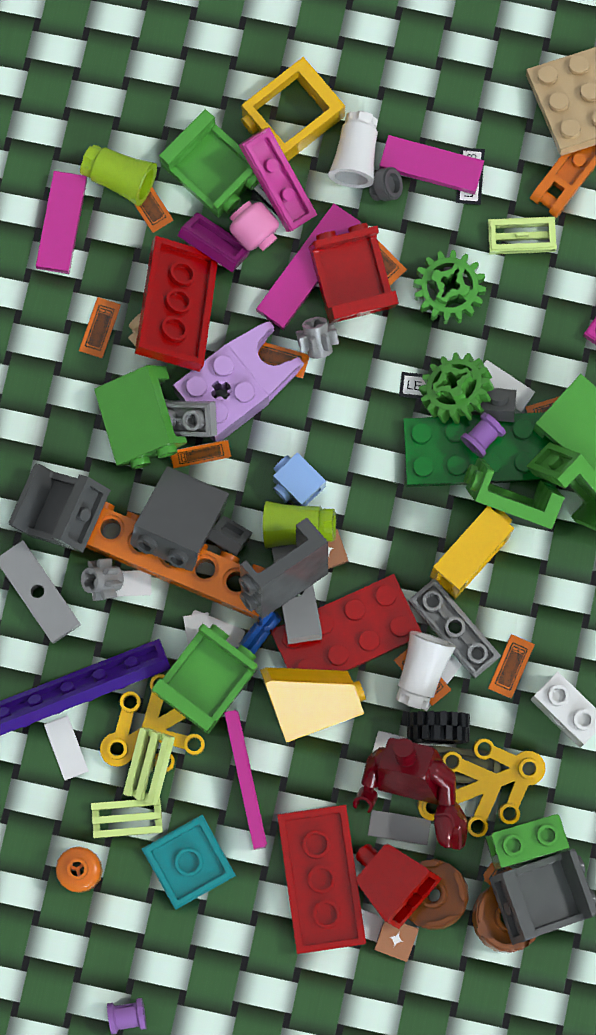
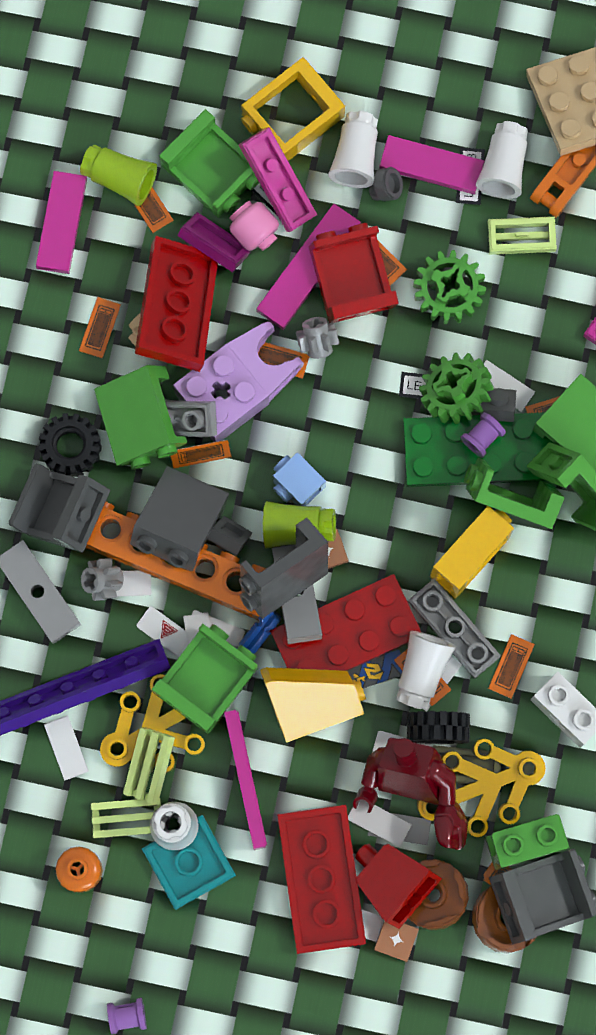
(60, 427): none -> black tyre
(160, 627): none -> white sticker
(178, 838): none -> white plant
(377, 670): none -> sticker
(380, 823): none -> white sticker
(504, 162): none -> white plant

